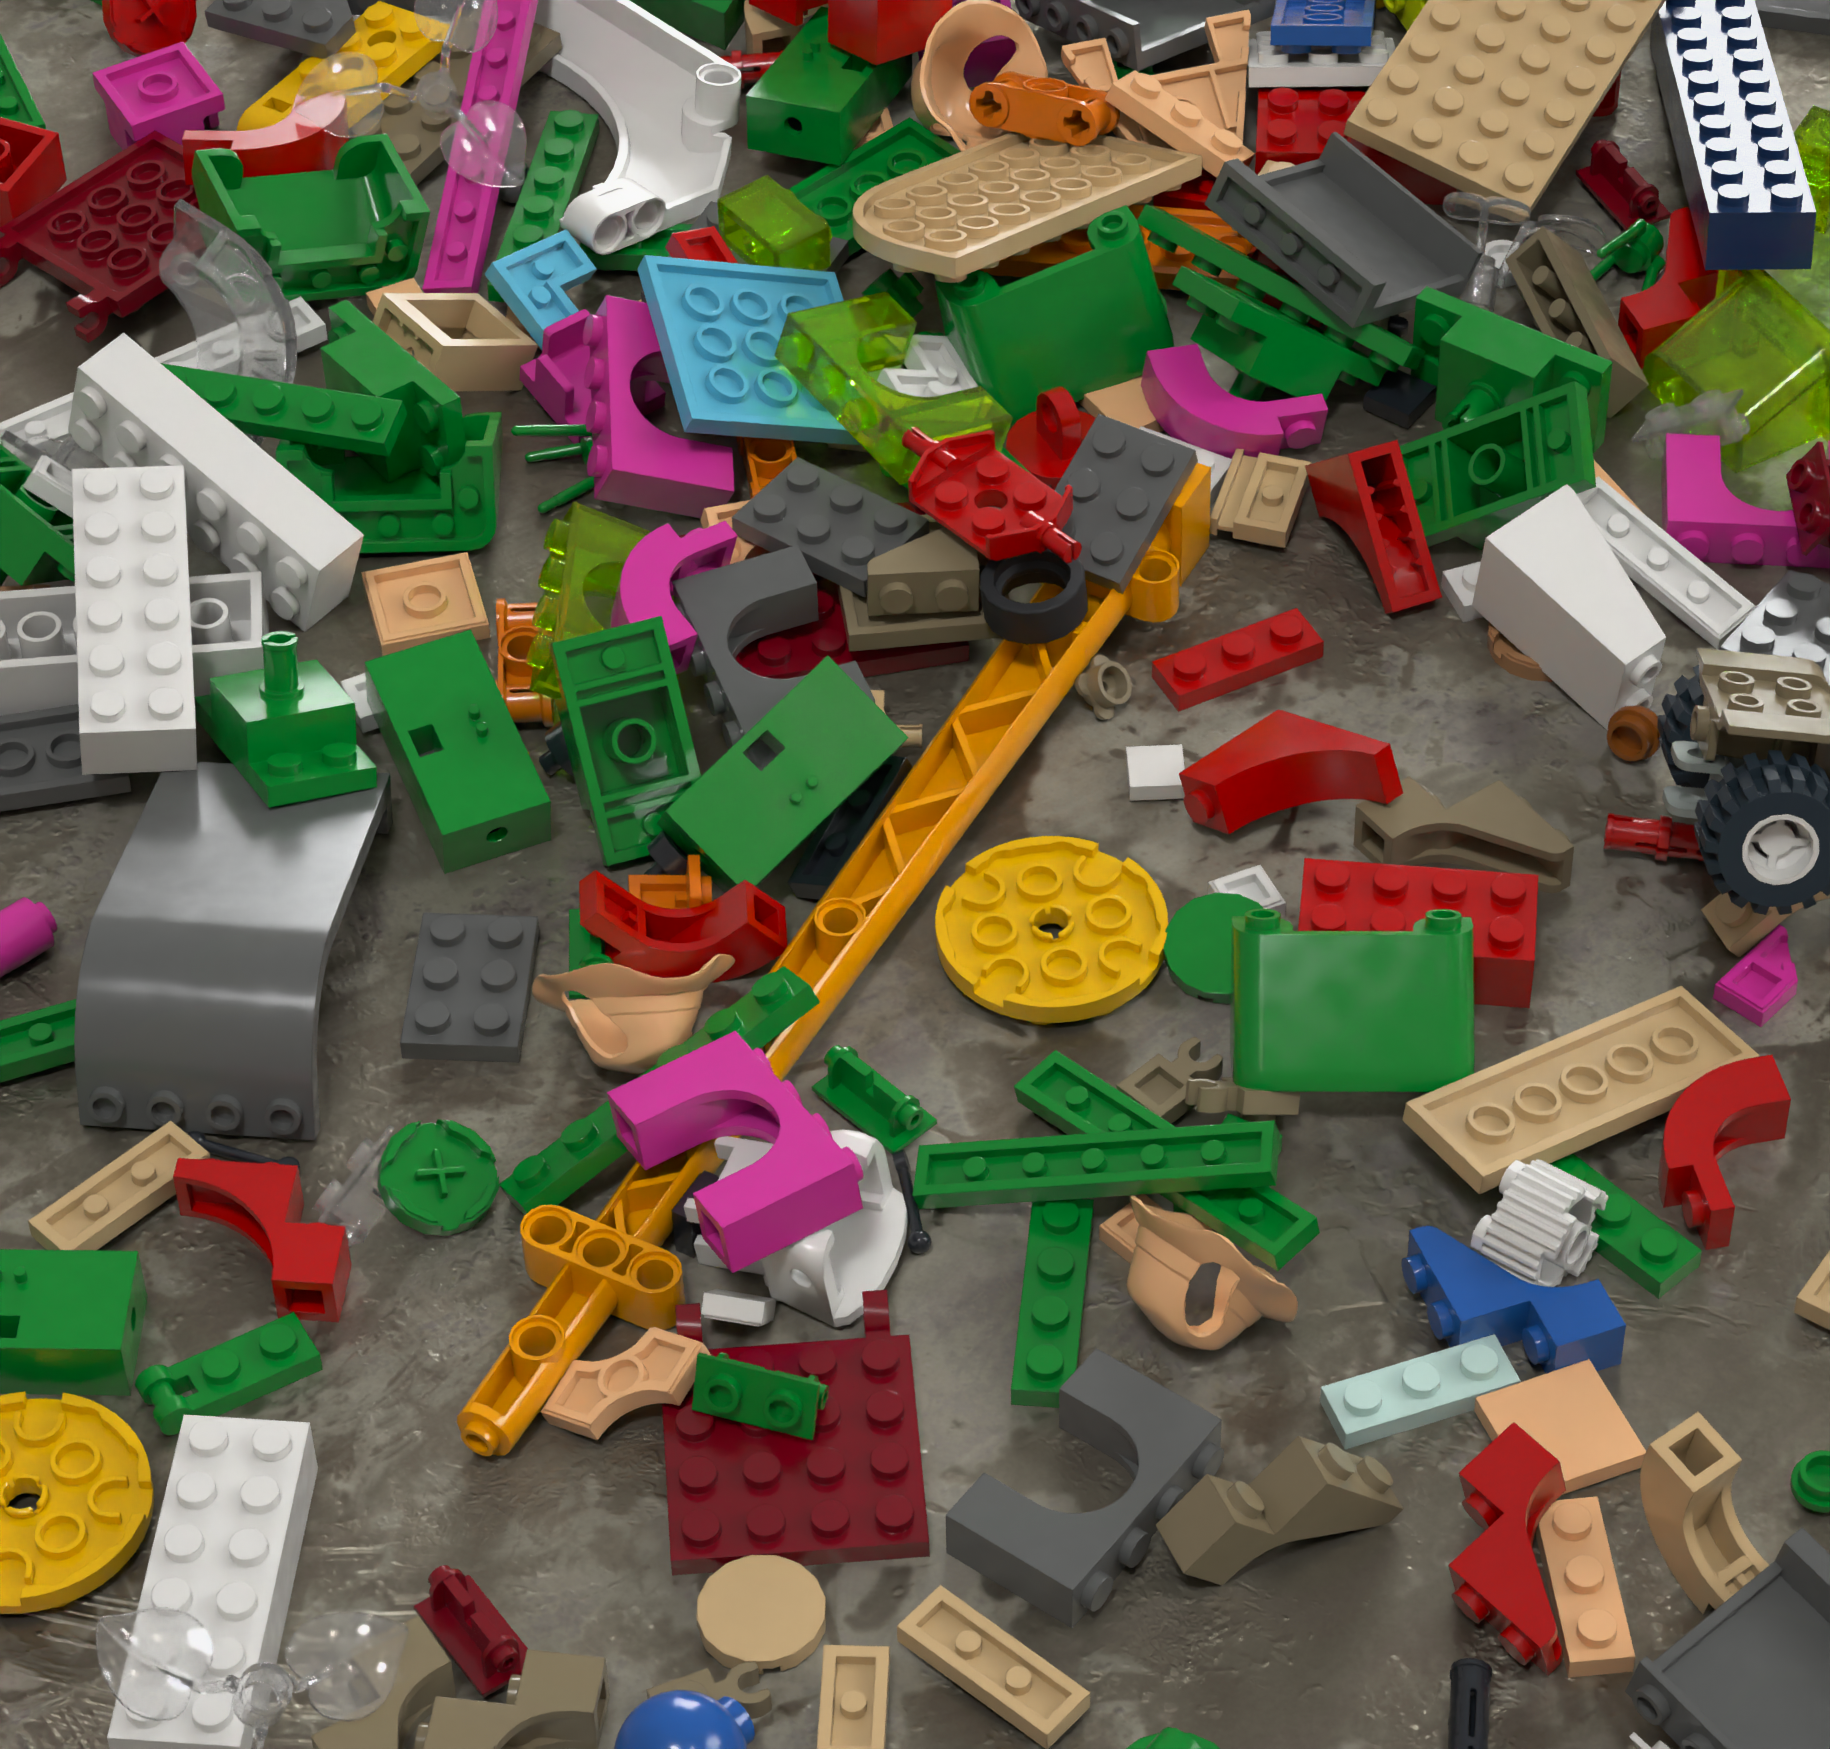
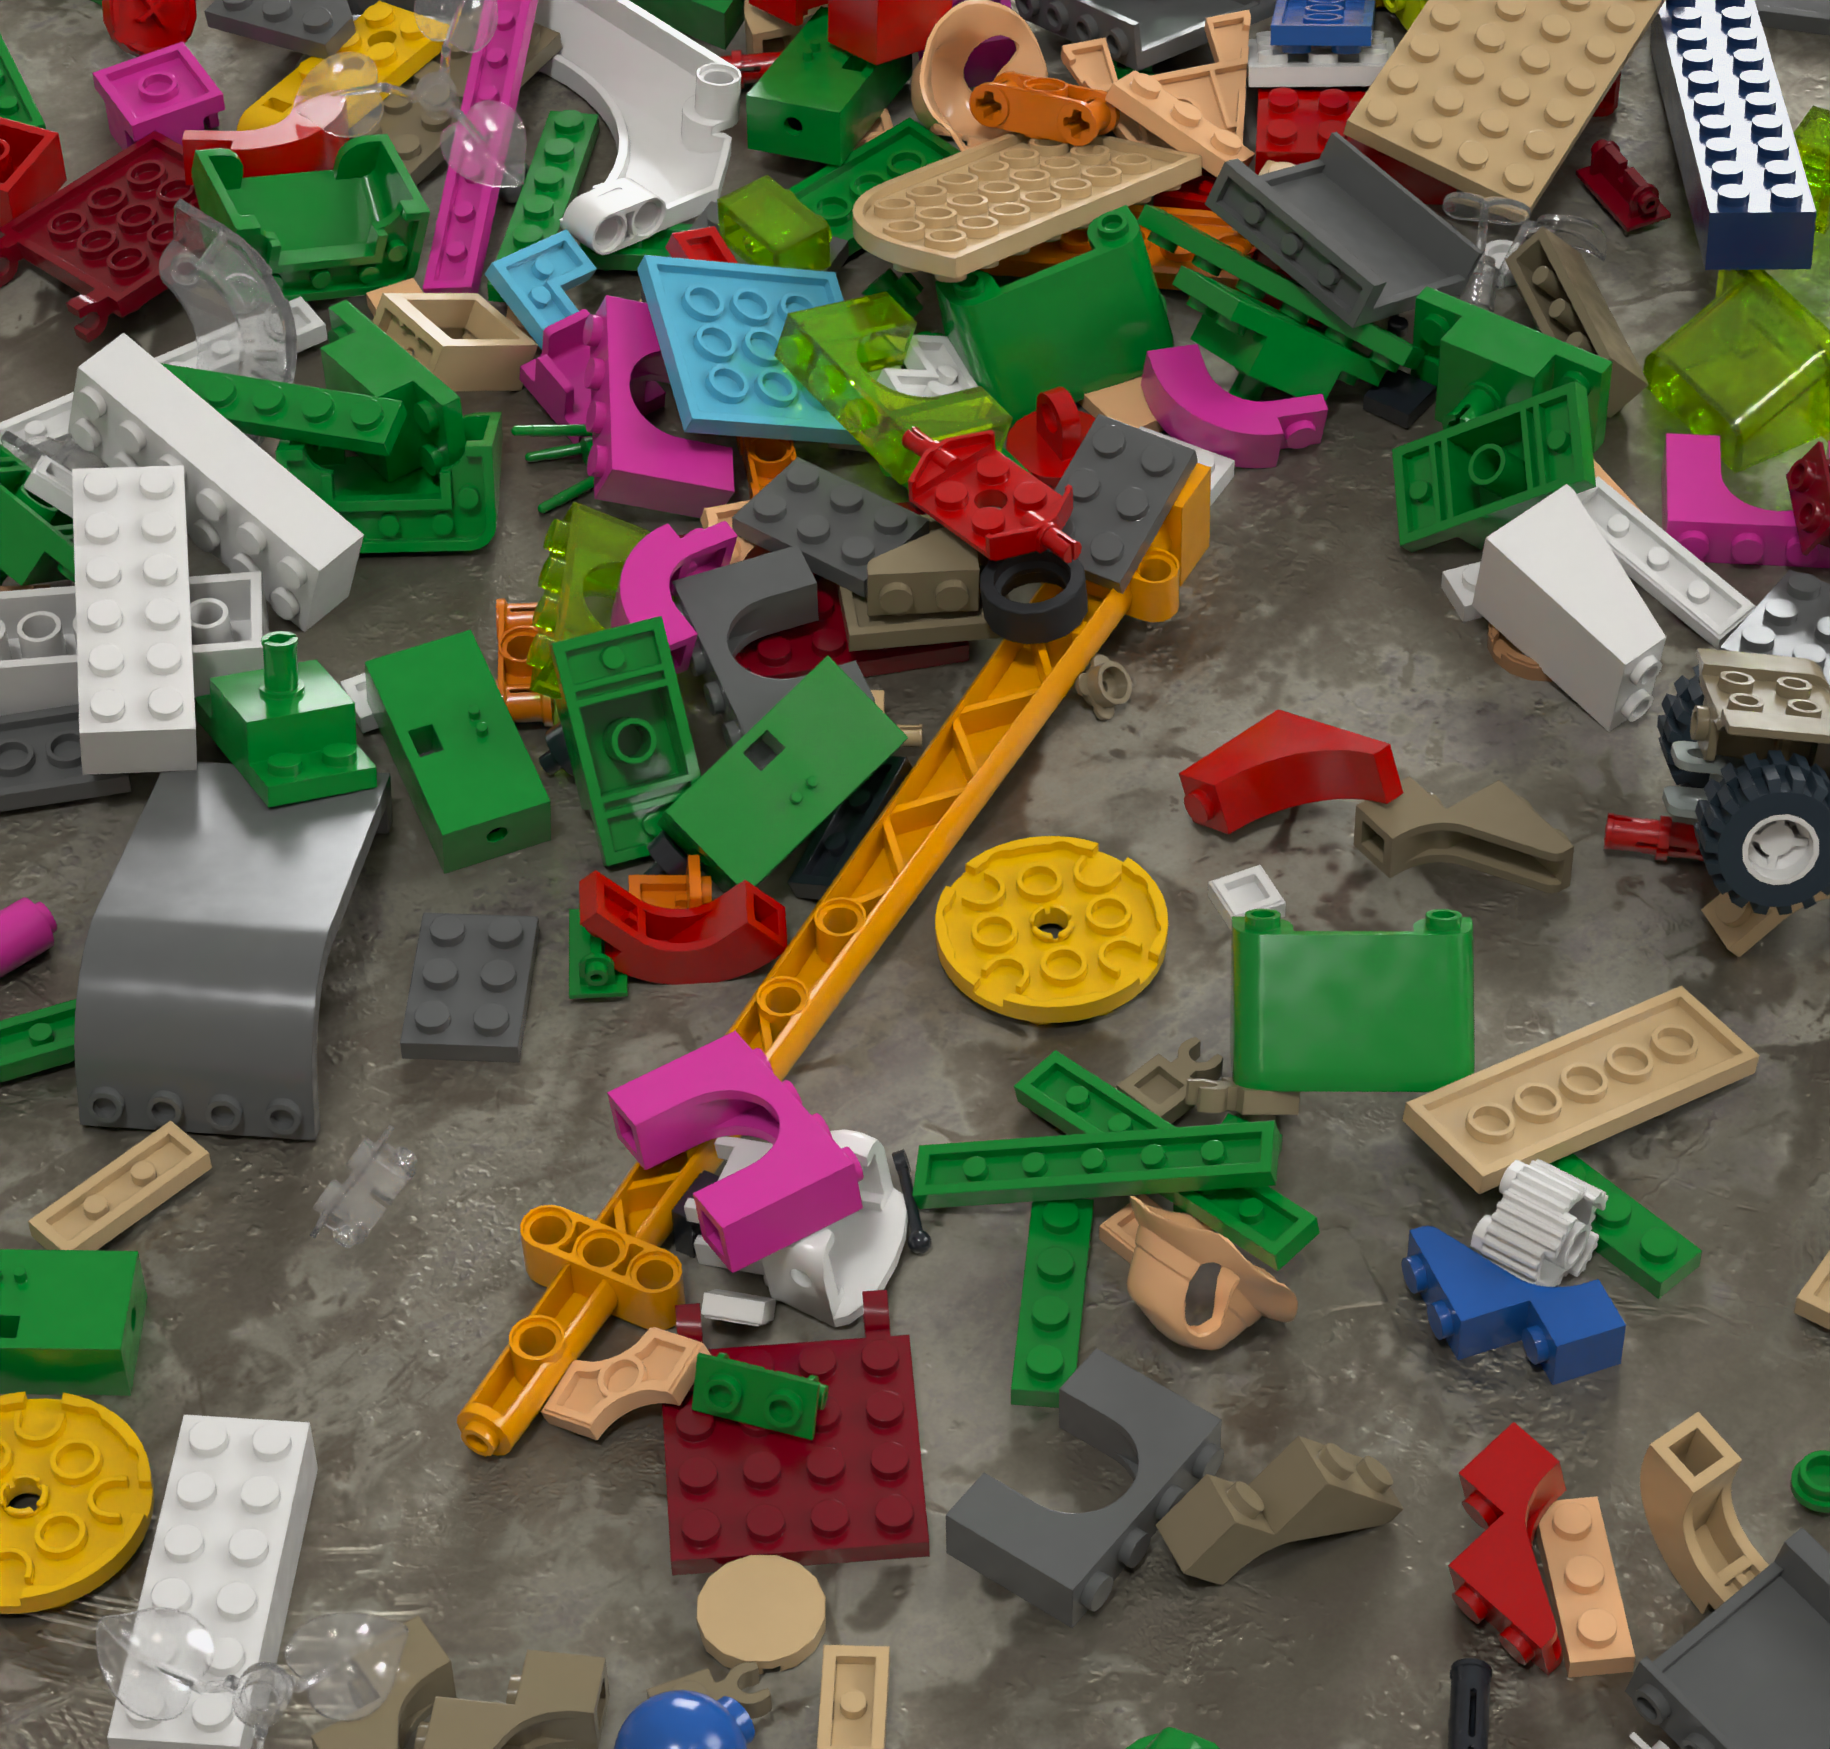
(230, 1373): green plate -> none
(237, 1154): black hinge -> none
(266, 1207): red arch -> none
(424, 602): light nougat tile -> none
(438, 1177): green tile -> none
(471, 1630): dark red hinge -> none
(592, 1142): green plate -> none
(629, 1013): light nougat piece -> none
(871, 1100): green hinge -> none
(993, 1667): tan plate -> none
(1155, 772): white tile -> none
(1200, 944): green tile -> none
(1237, 659): red plate -> none
(1260, 498): tan plate -> none
(1376, 507): red arch -> none
(1394, 897): red brick -> none
(1416, 1391): light aqua plate -> none
(1572, 1419): light nougat tile -> none
(1633, 252): green plant -> none
(1633, 733): dark orange plate -> none
(1679, 295): red arch -> none
(1706, 415): clear hinge -> none
(1712, 1116): red arch -> none
(1761, 980): dark pink tile -> none

